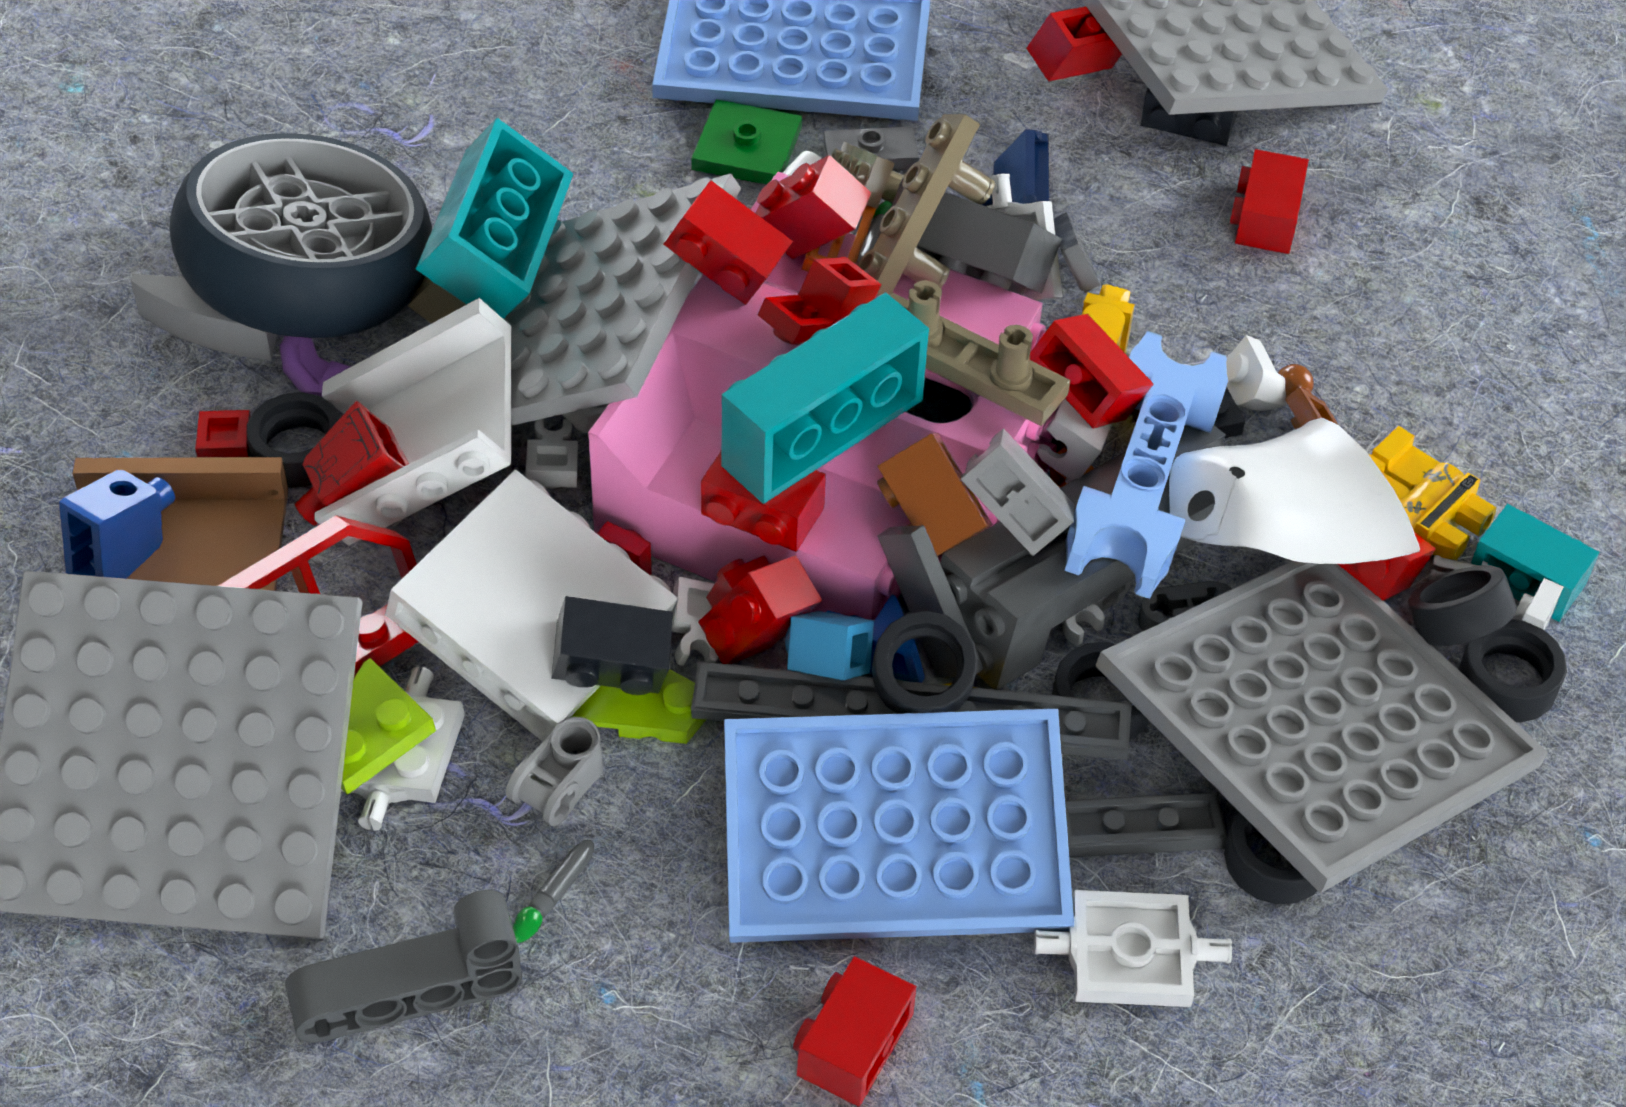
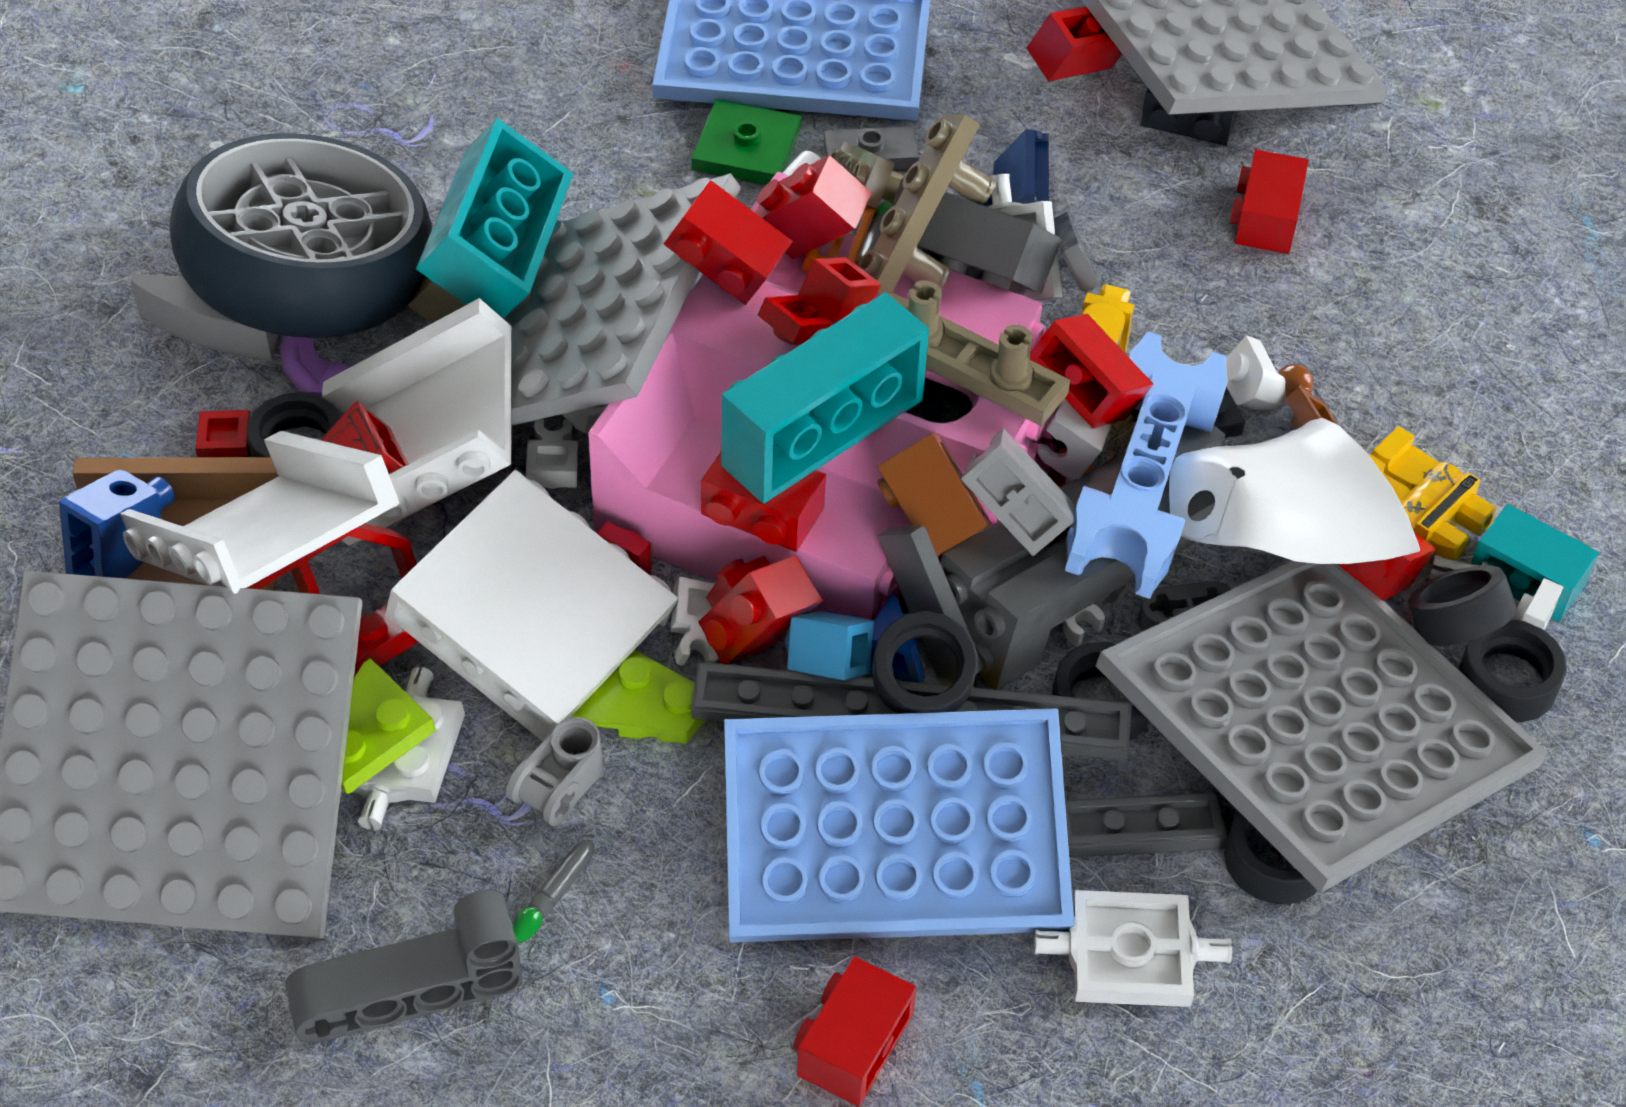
(314, 500): none -> white panel
(612, 645): black brick -> none

